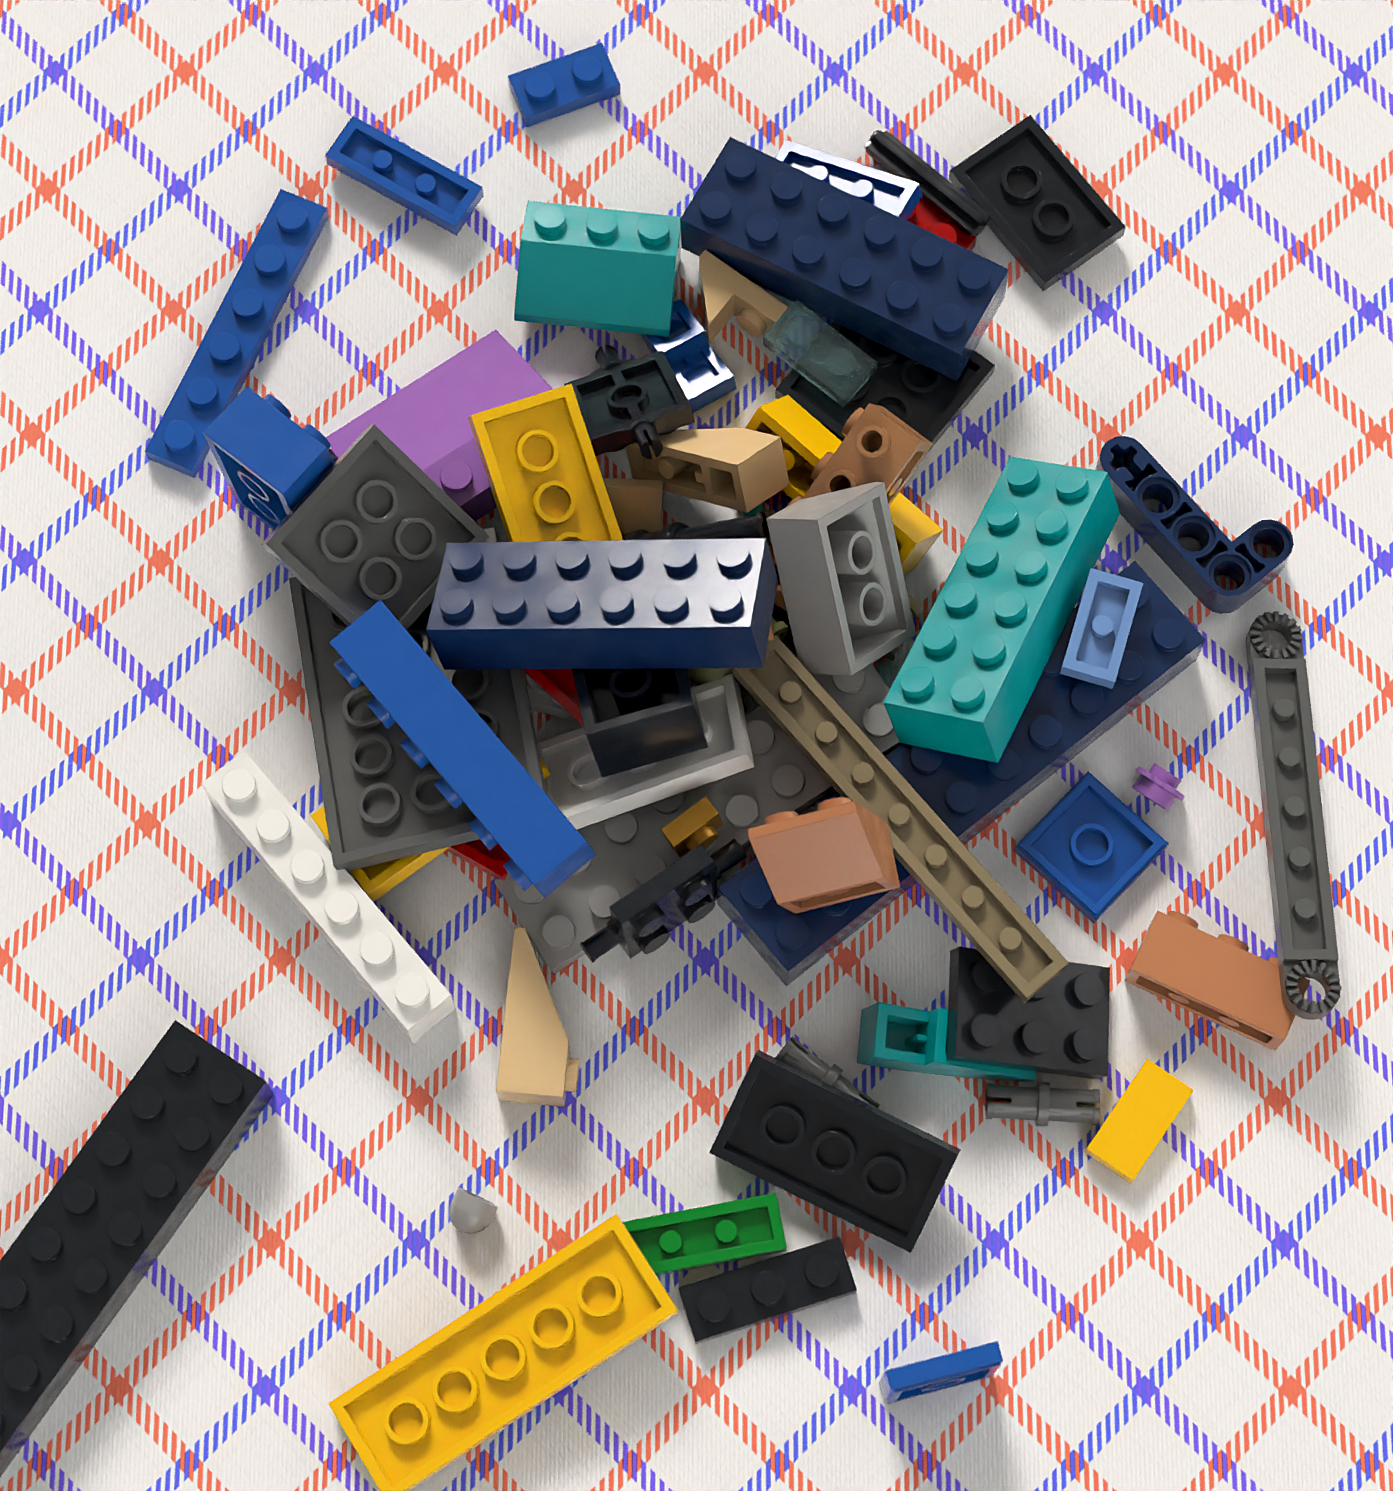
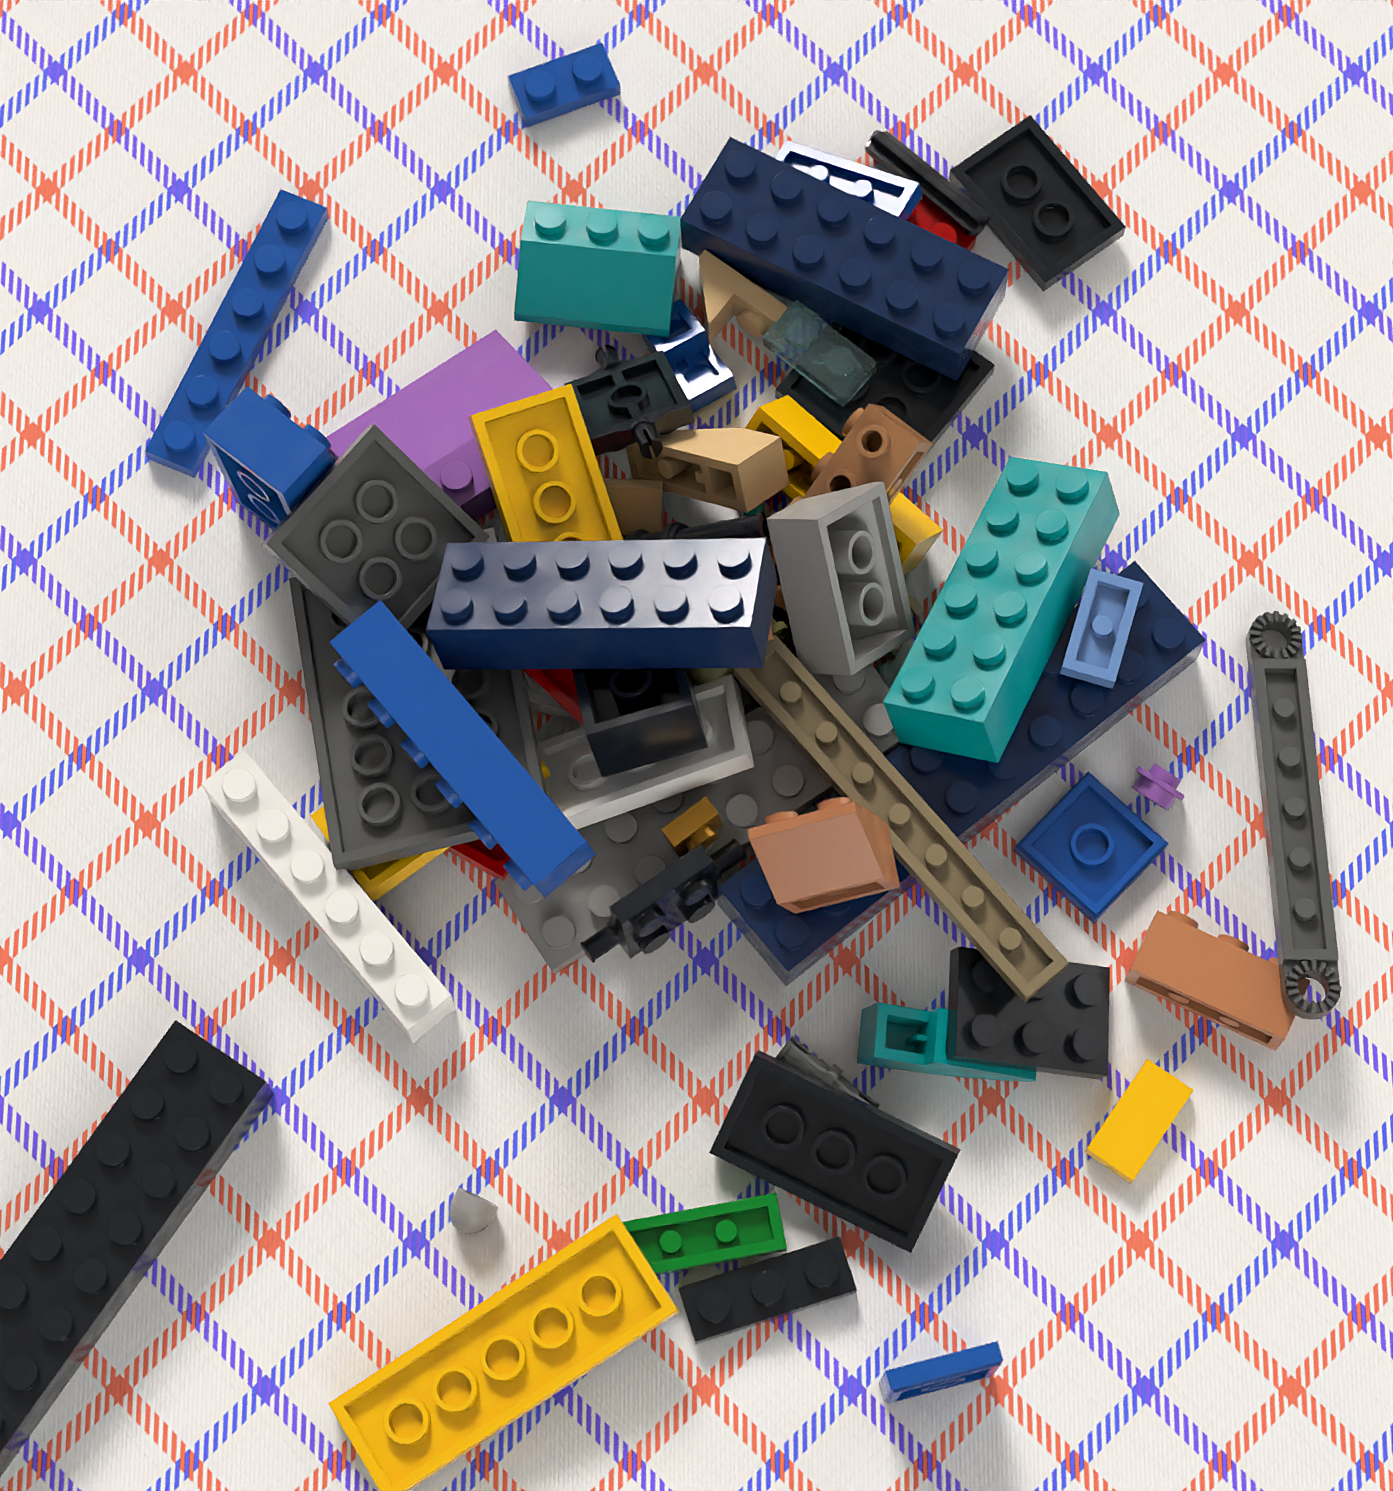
(404, 175): blue plate -> none
(534, 1045): tan slope -> none
(1042, 1104): dark grey pin -> none
(1187, 519): dark blue beam -> none

